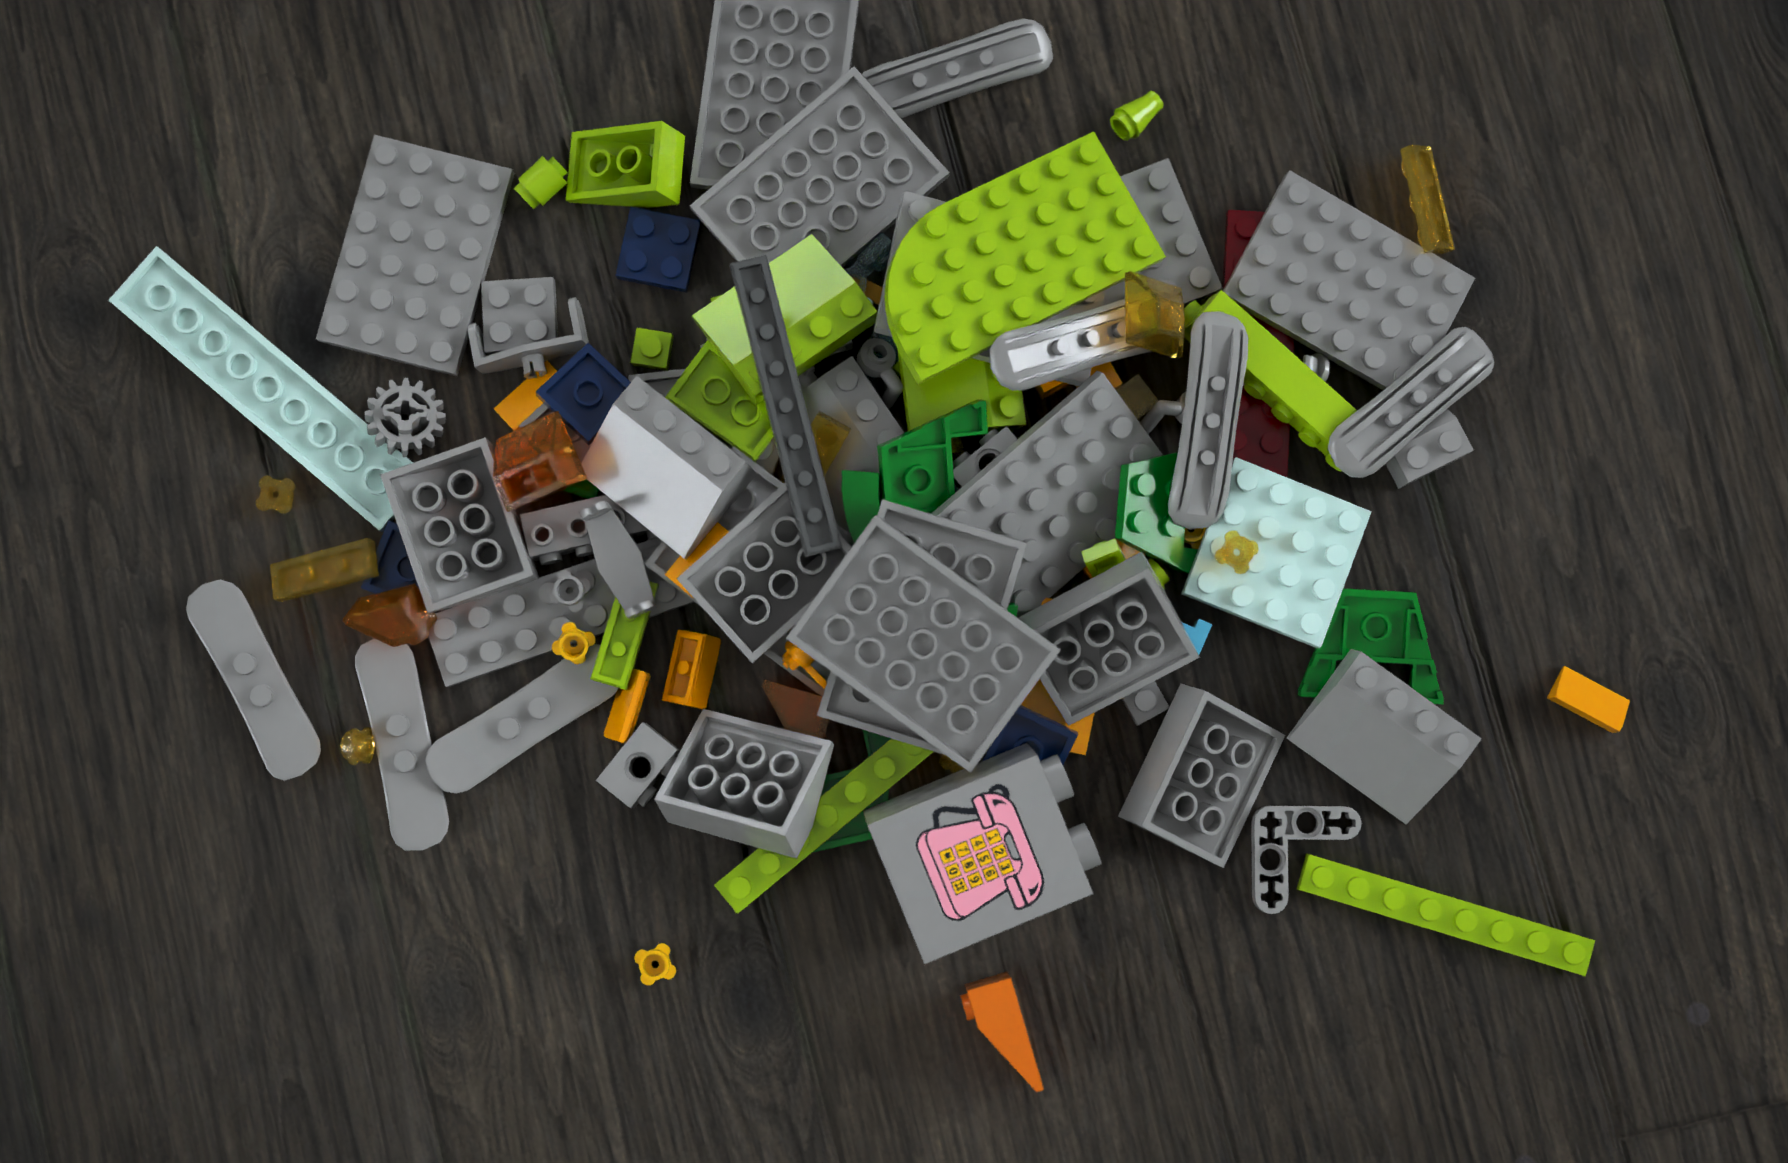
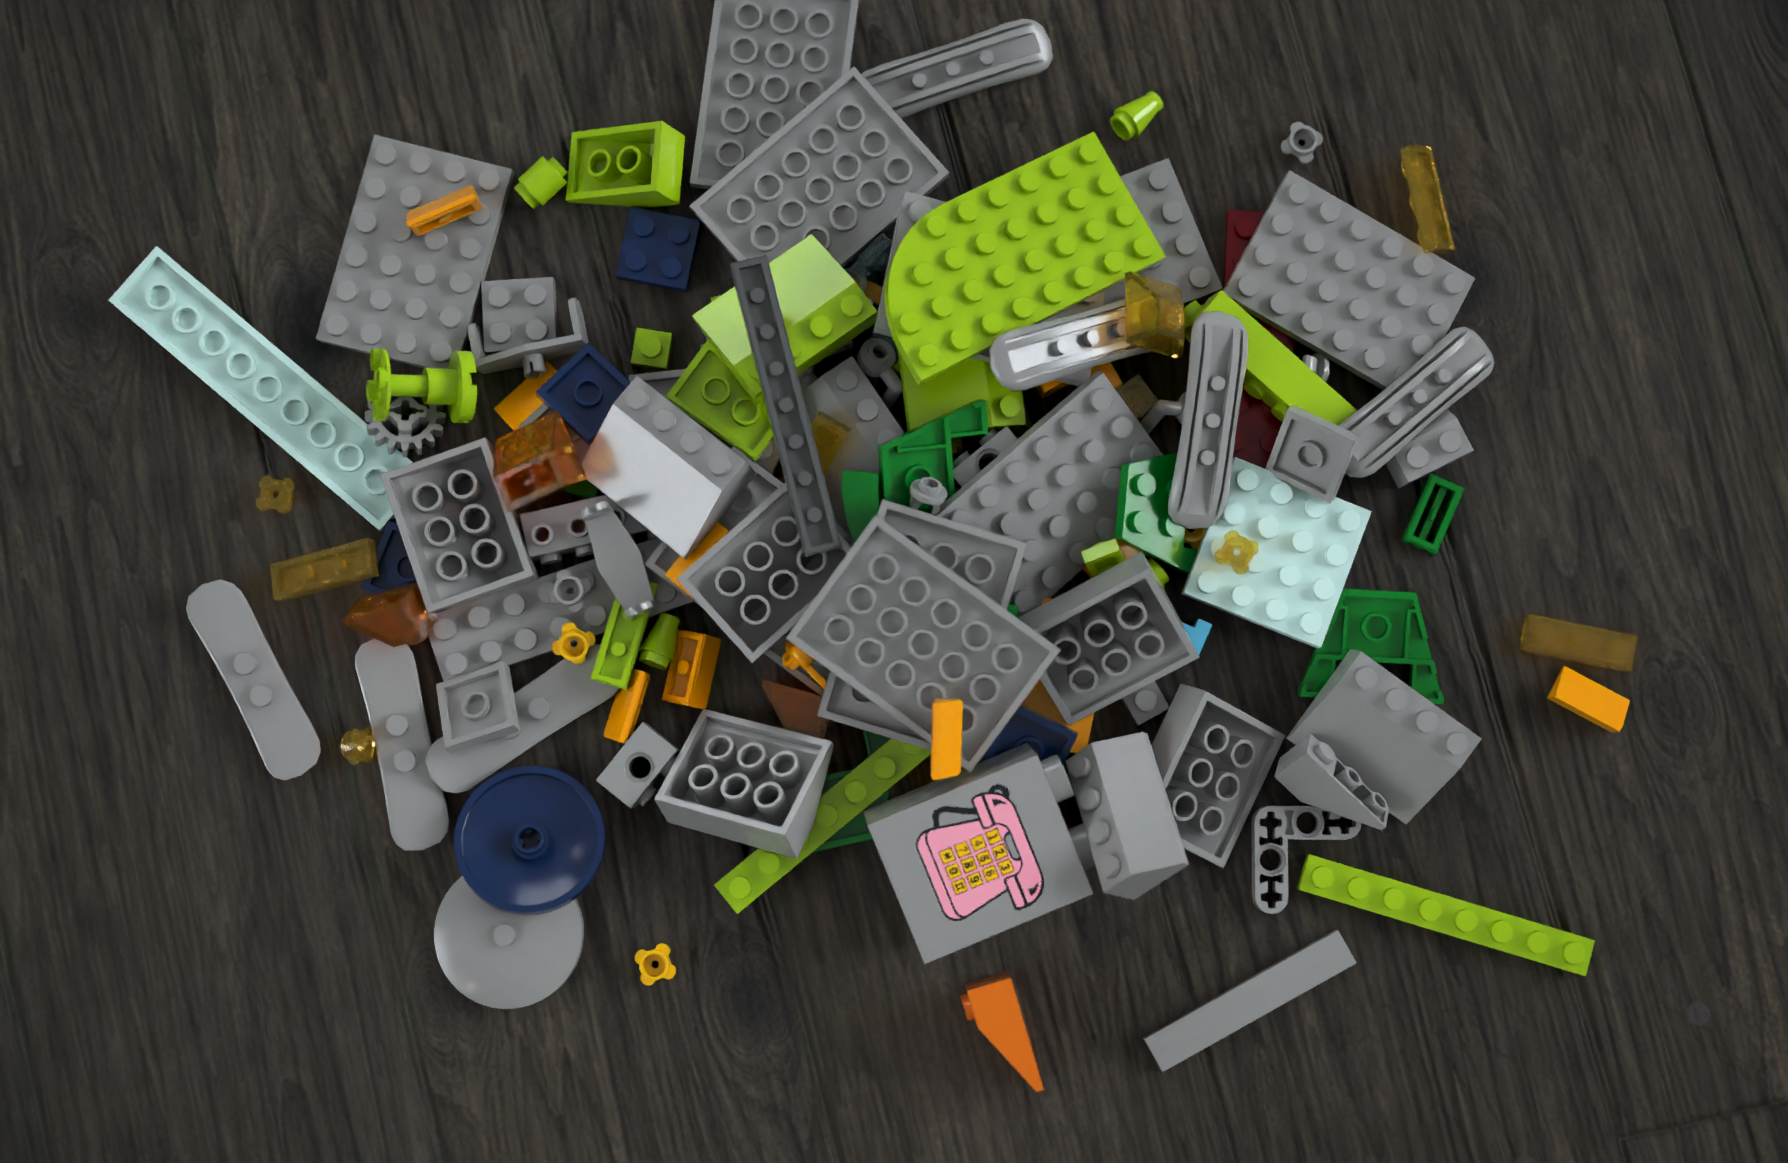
(436, 386): none -> lime piece
(443, 211): none -> light orange slope
(477, 707): none -> light grey plate
(503, 955): none -> light grey dish
(529, 840): none -> dark blue dish
(660, 643): none -> lime cone
(927, 491): none -> light grey plate
(946, 738): none -> light orange slope
(1126, 815): none -> light grey slope
(1249, 1000): none -> light grey tile
(1308, 135): none -> light grey plate
(1311, 453): none -> light grey plate
(1326, 783): none -> light grey slope
(1419, 542): none -> green tile
(1578, 643): none -> clear yellow plate

